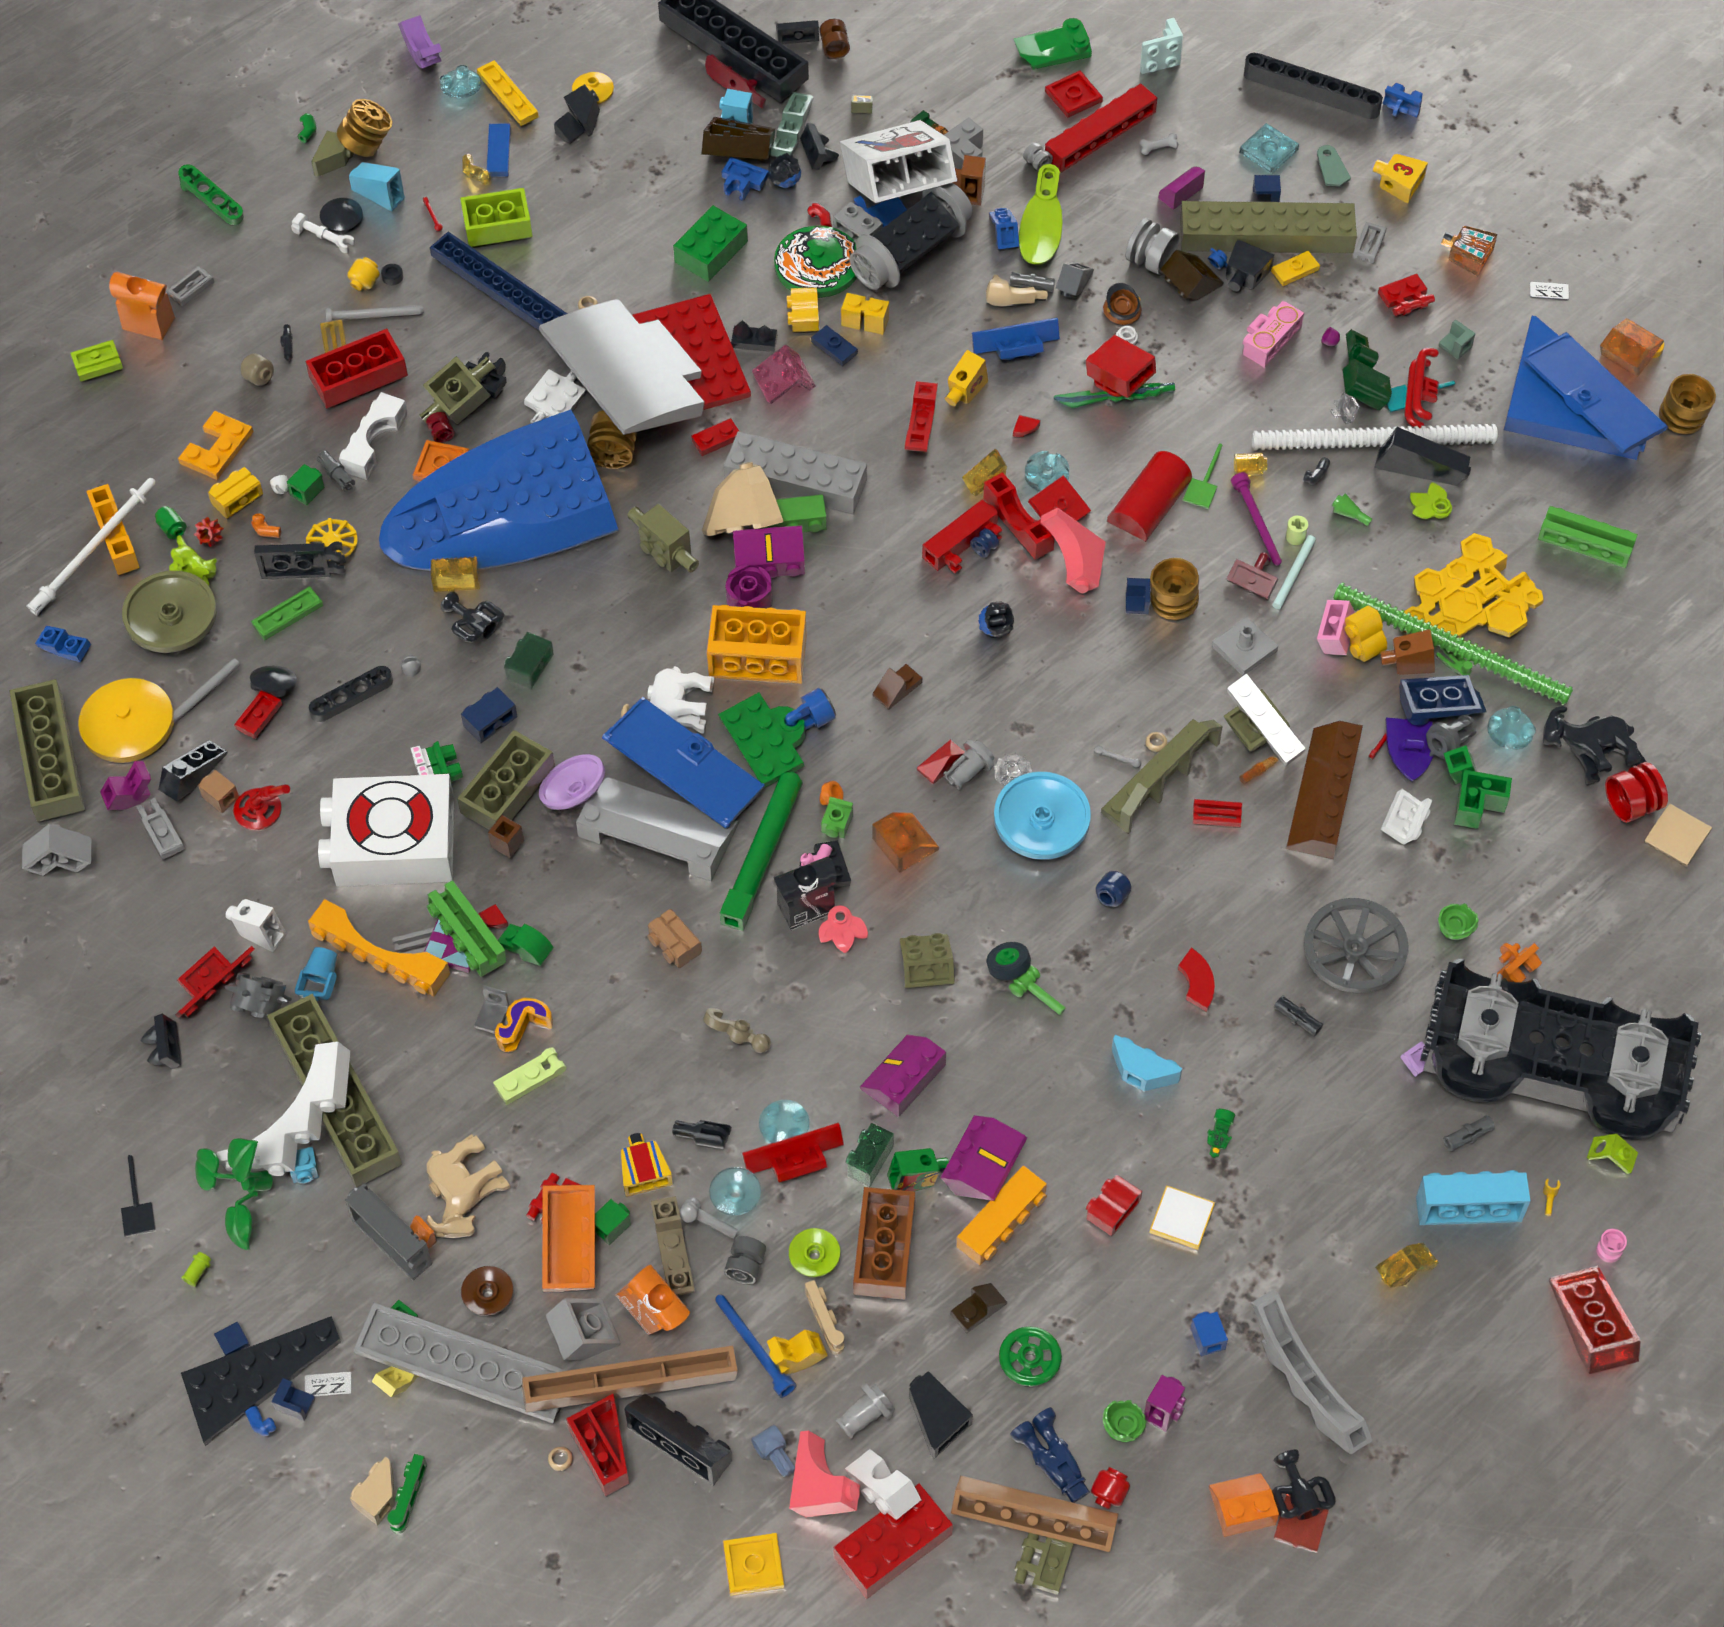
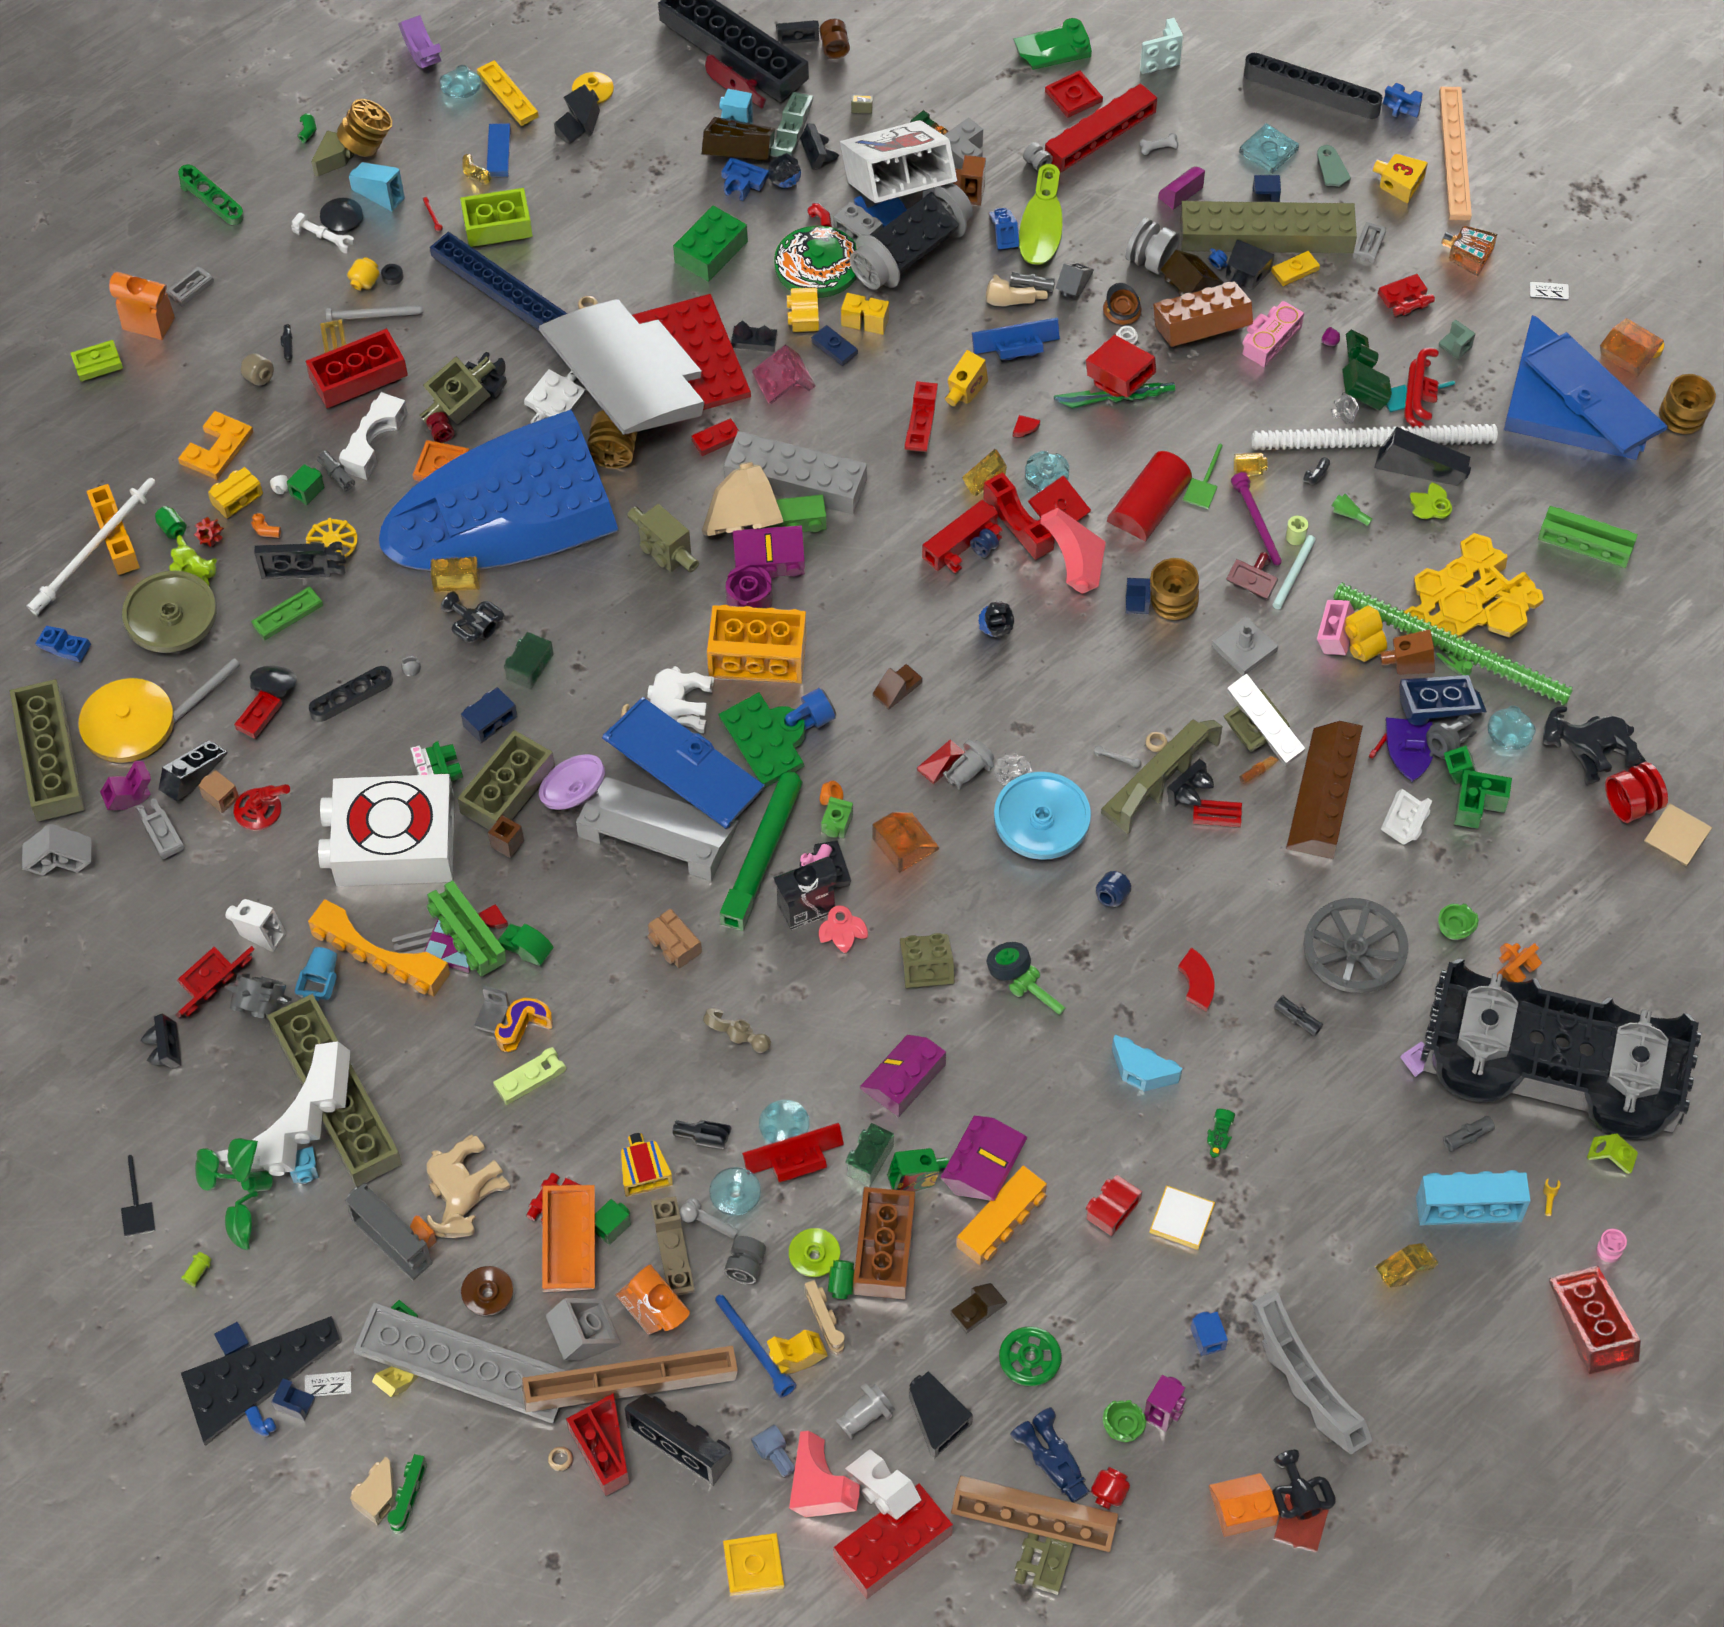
(841, 1279): none -> green brick
(1184, 786): none -> black tile
(1203, 313): none -> dark orange brick
(1455, 153): none -> light nougat tile

